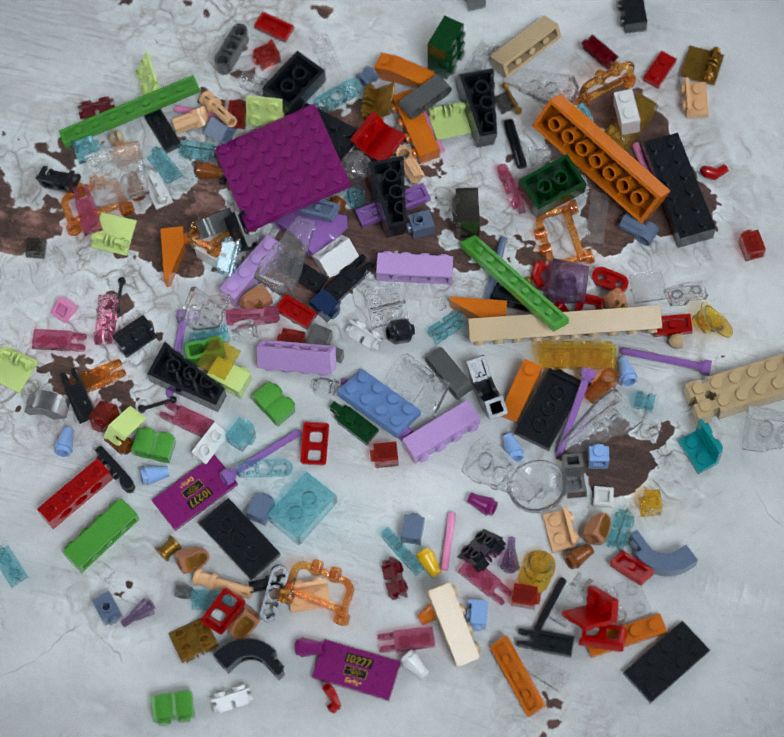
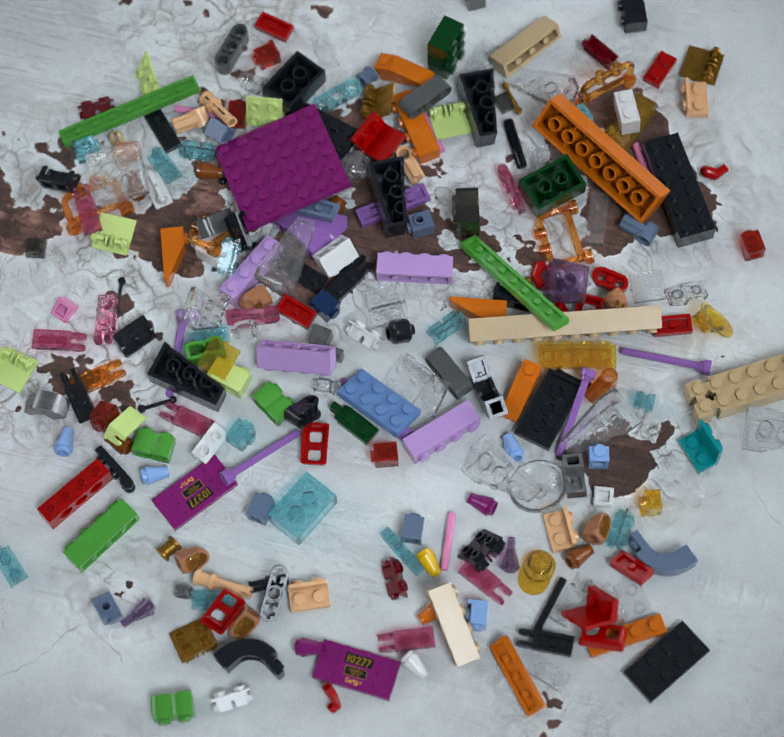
(239, 539): black plate -> none
(277, 462): clear light blue beam -> none
(291, 335): clear red brick -> none
(302, 412): none -> black piece
(334, 575): clear orange bar -> none
(353, 194): clear light blue wheel -> none
(492, 282): sand blue bar -> none
(525, 596): clear red brick -> none
(626, 373): light blue cone -> none
(676, 341): tan hinge -> none

